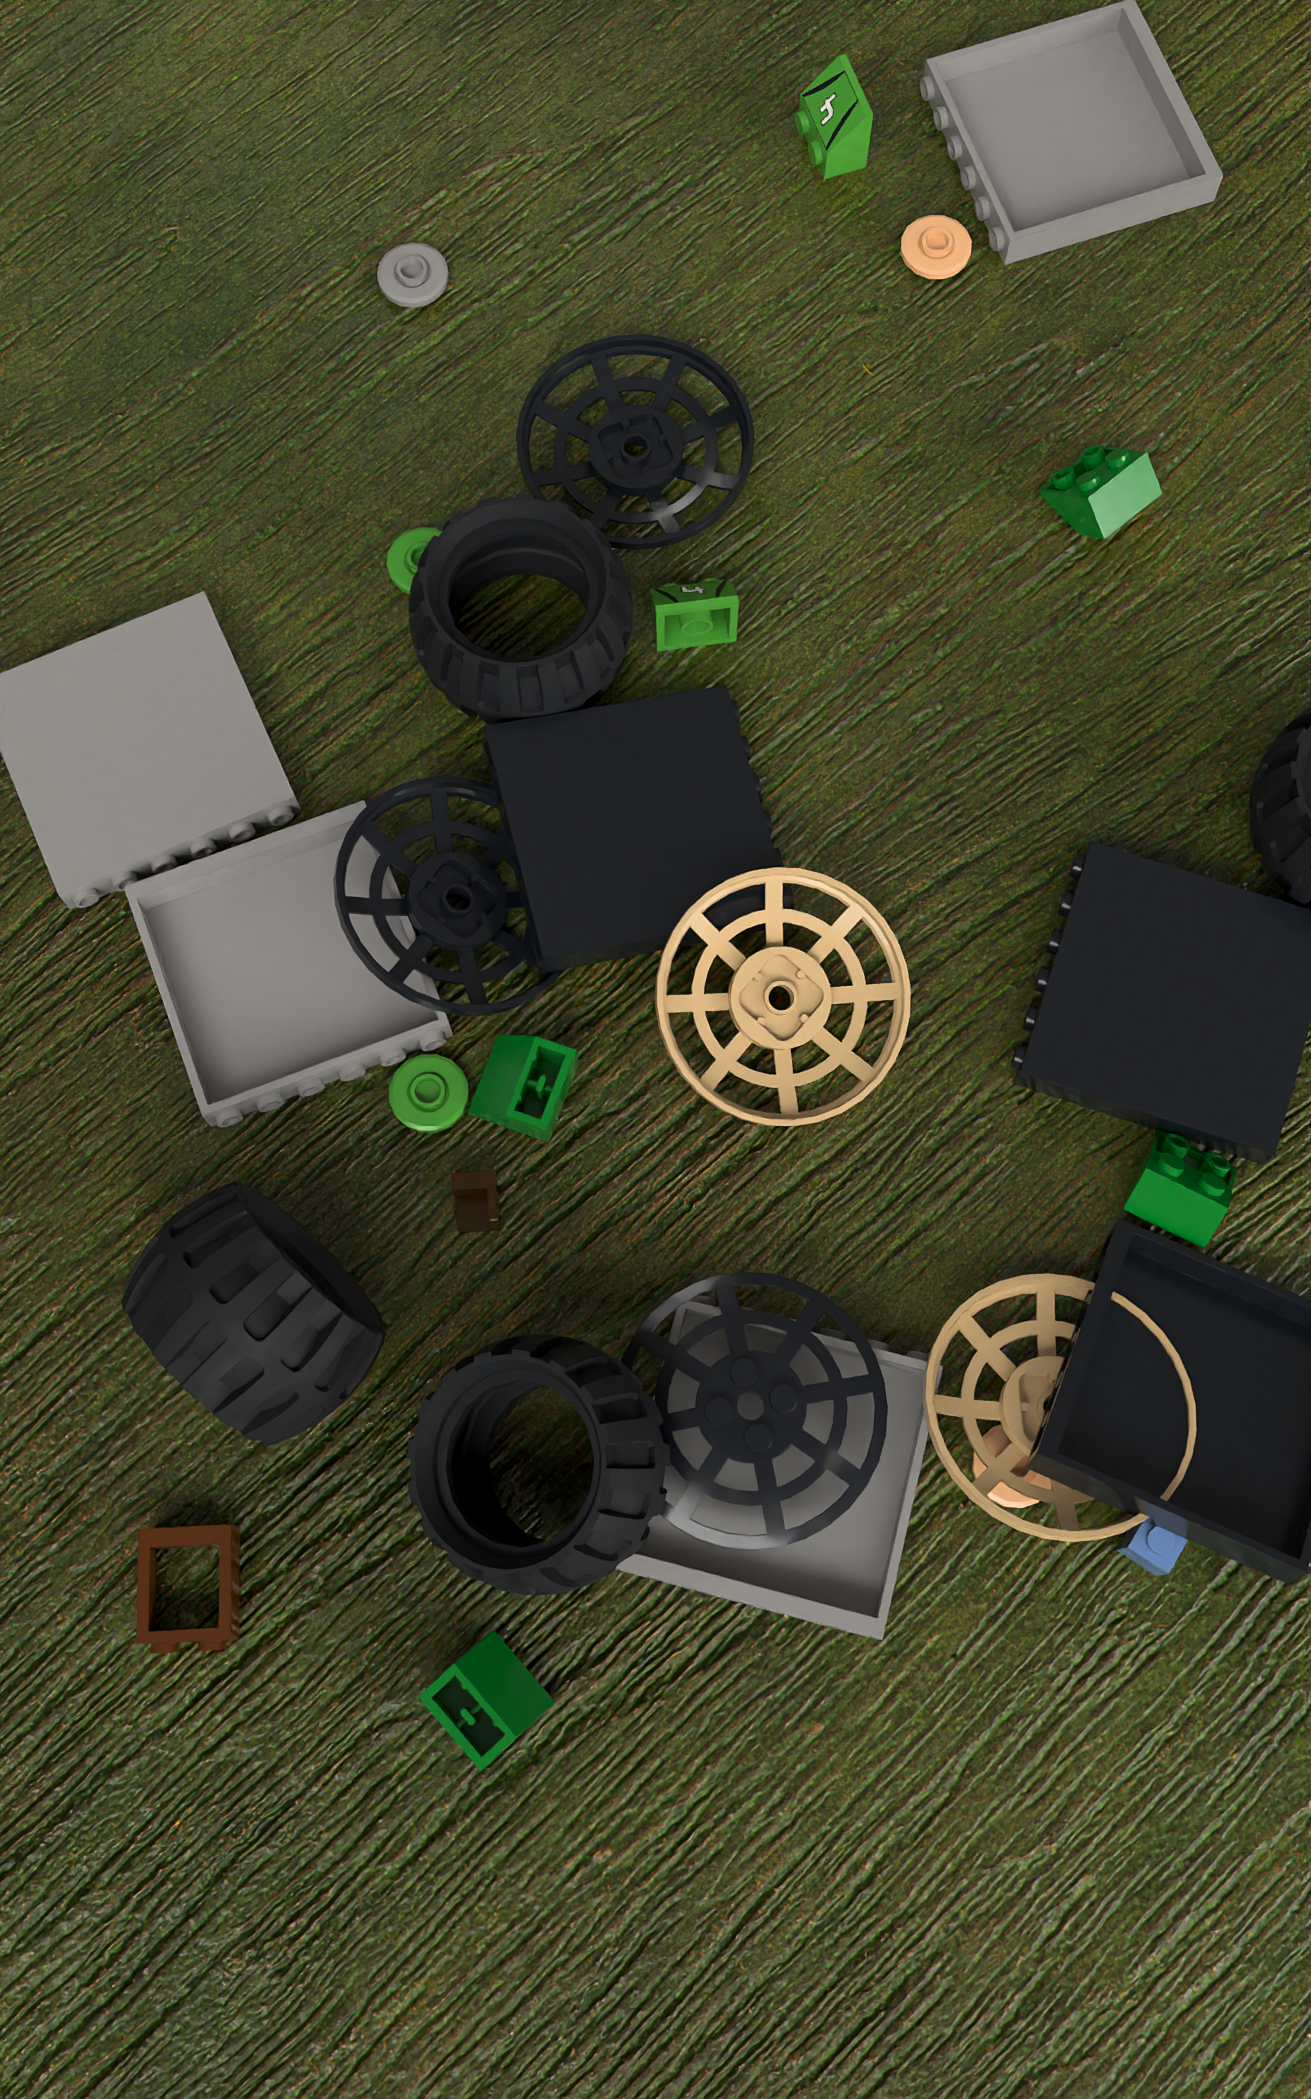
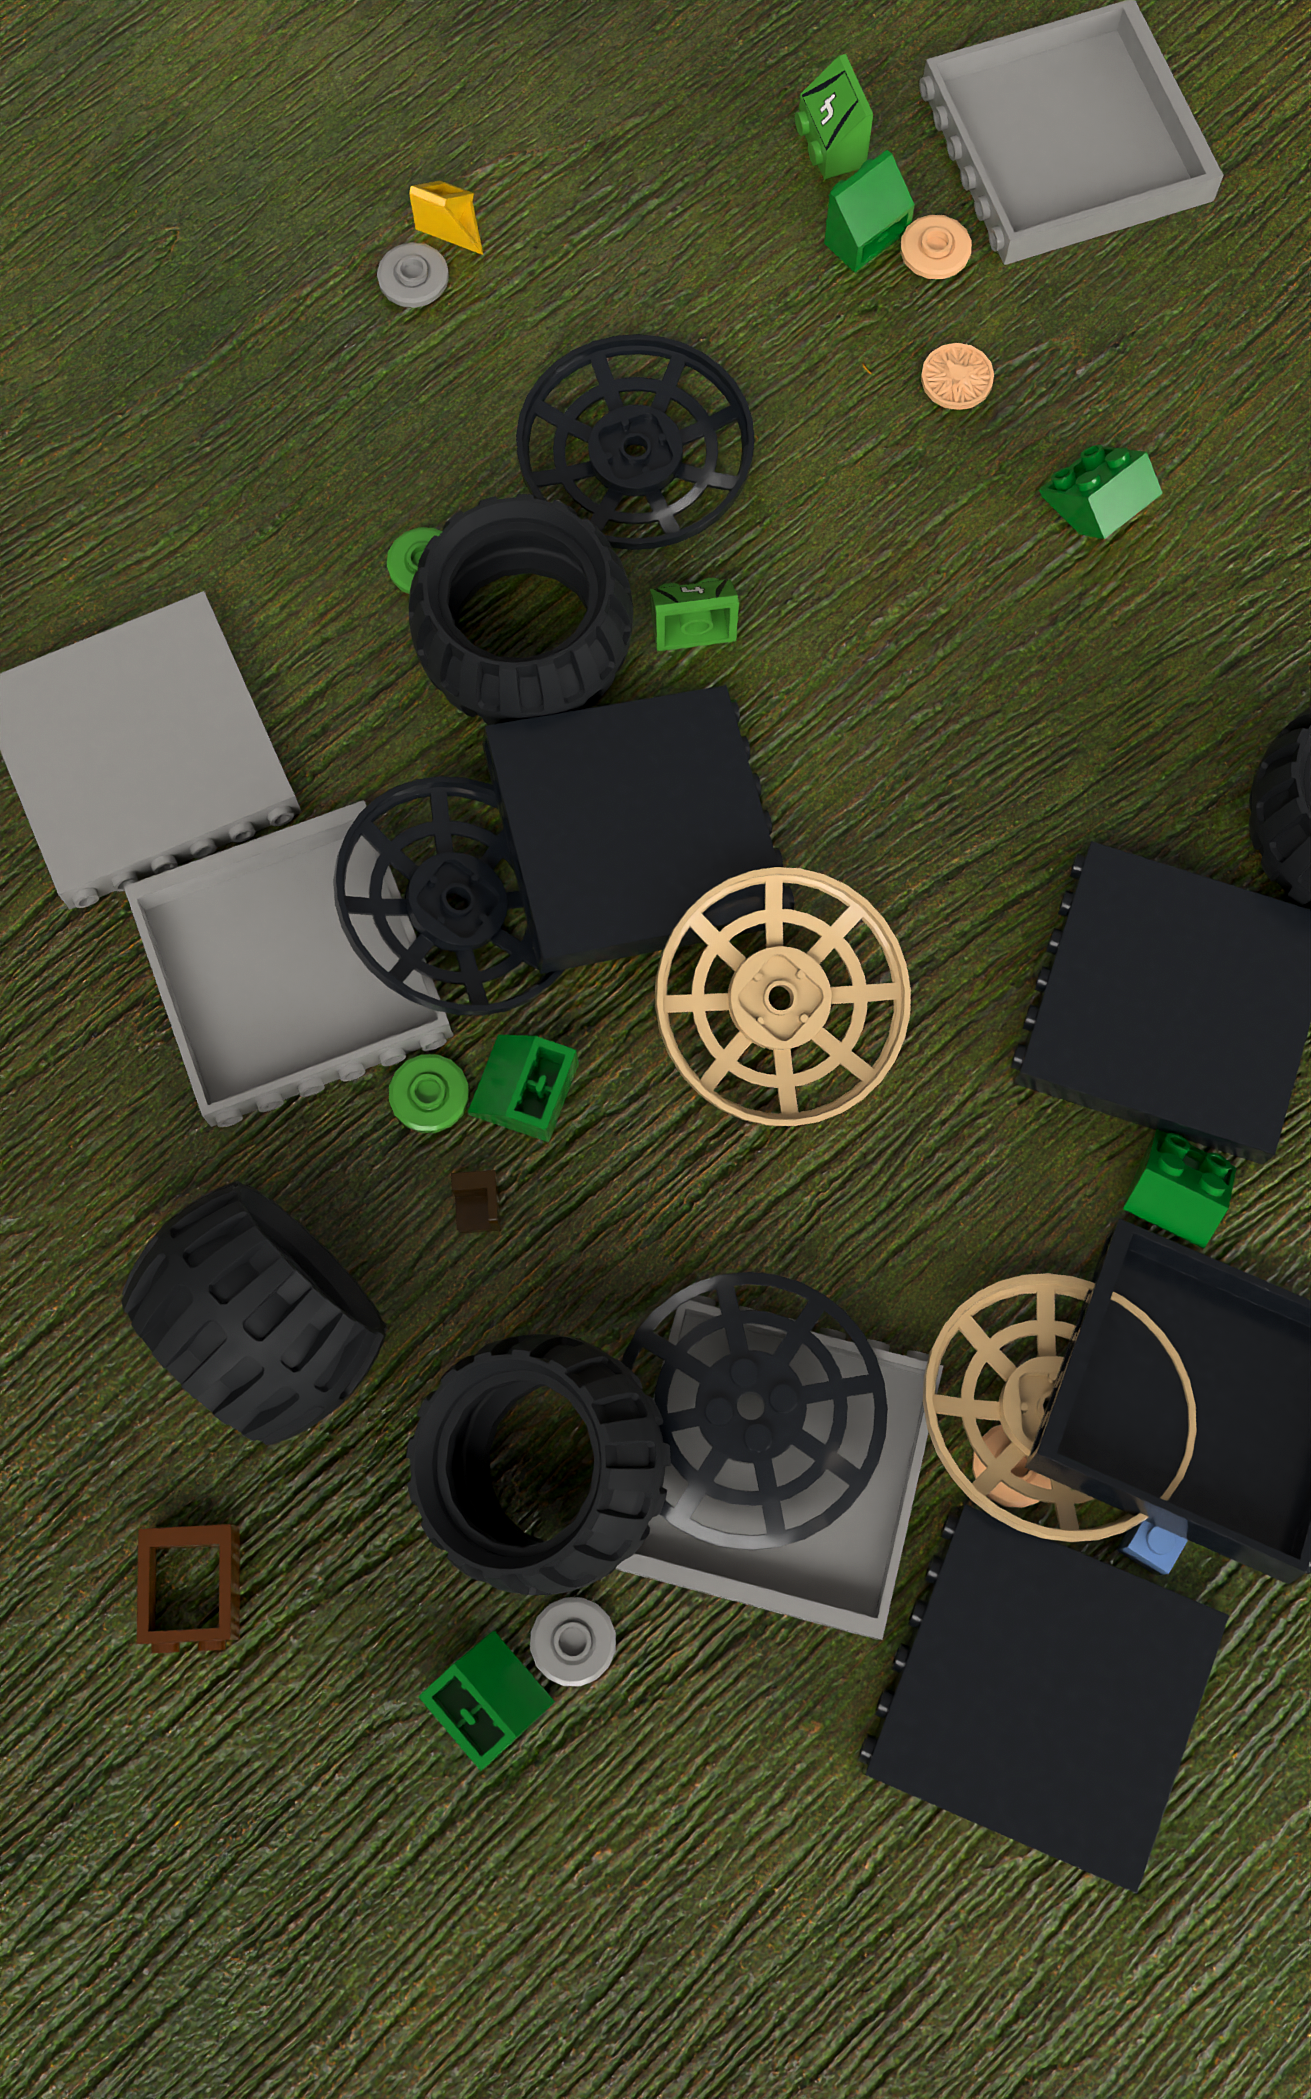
(446, 214): none -> yellow slope
(573, 1641): none -> light grey wheel
(868, 211): none -> green slope
(957, 376): none -> light nougat wheel
(1044, 1696): none -> black panel

